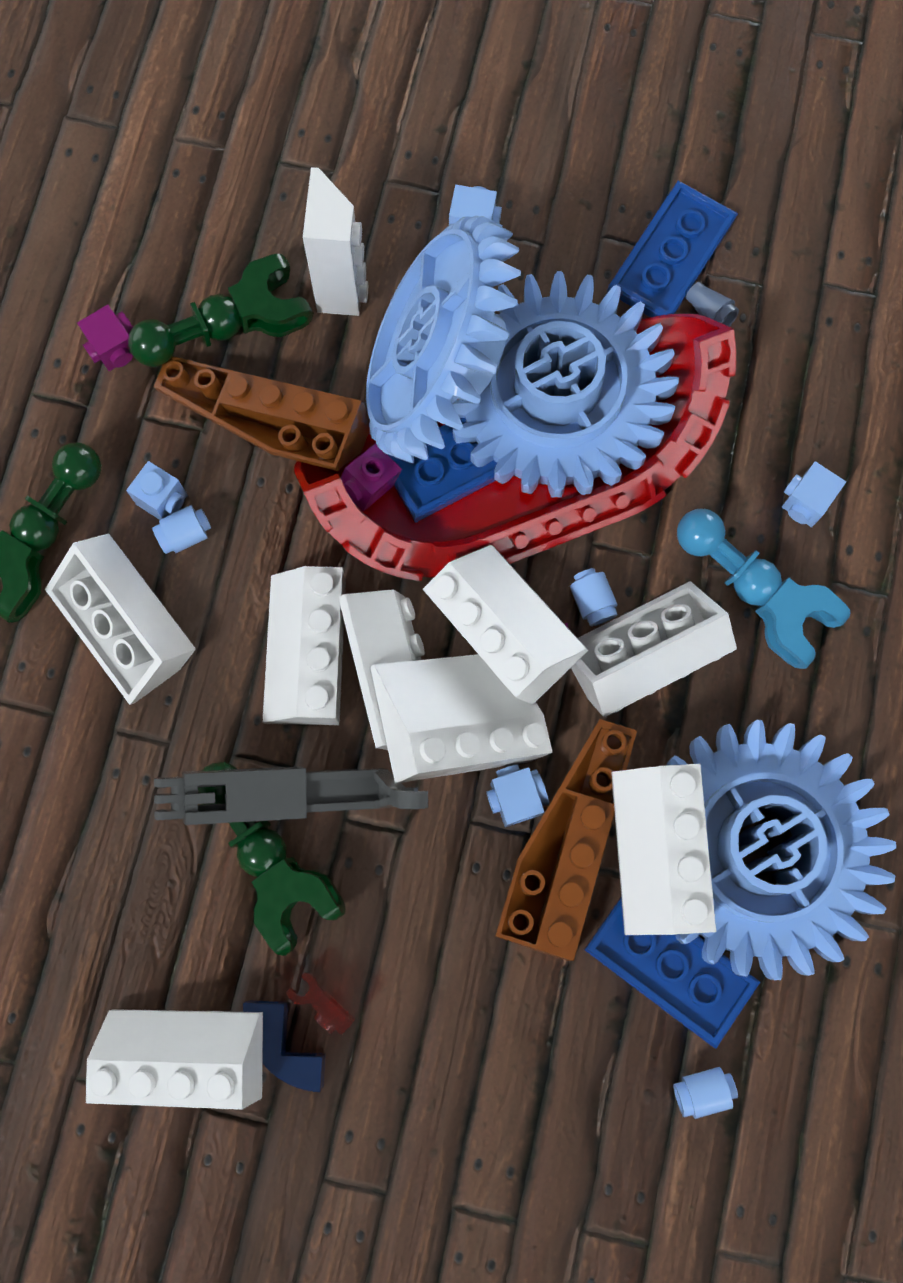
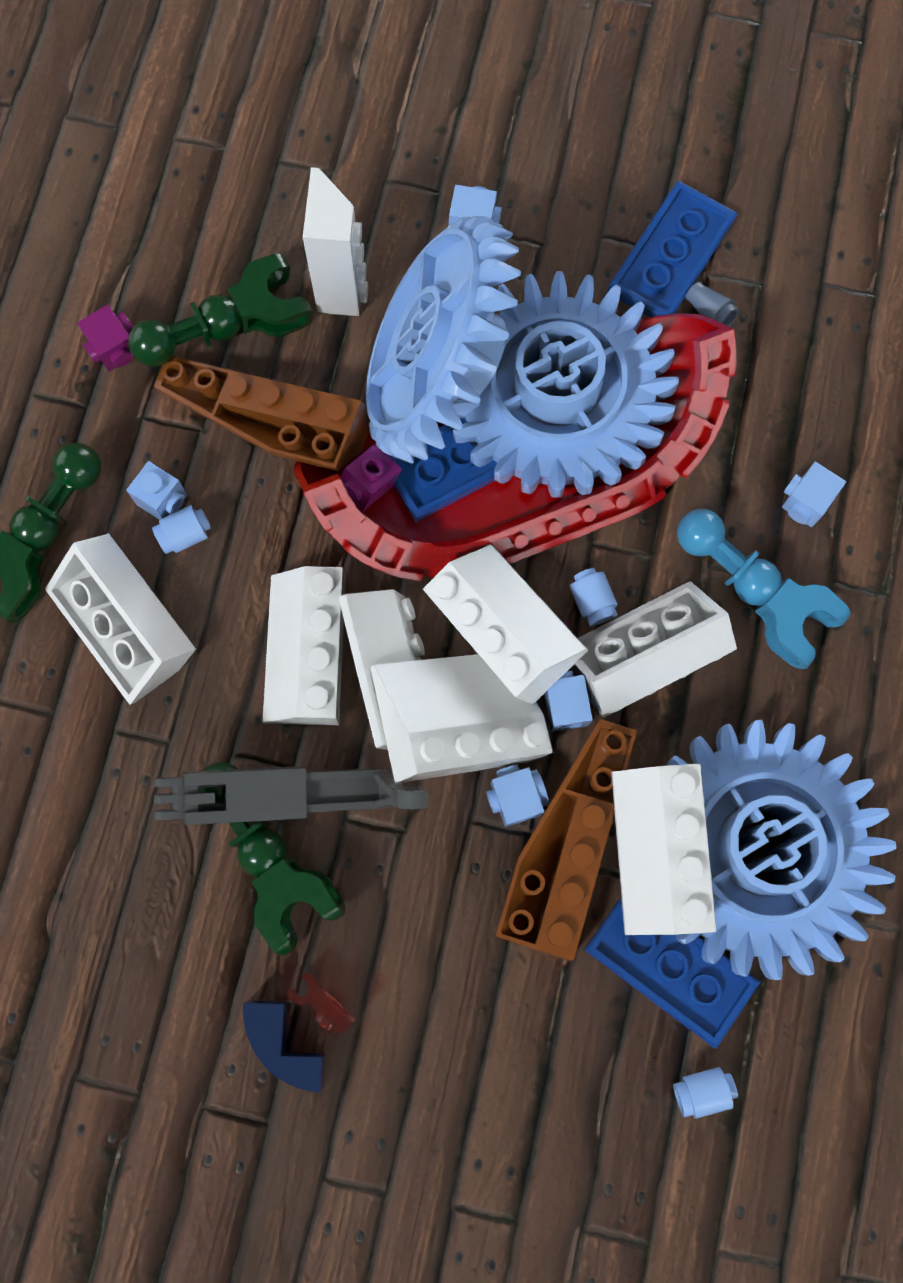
(177, 1059): white slope -> none
(568, 703): none -> light blue brick

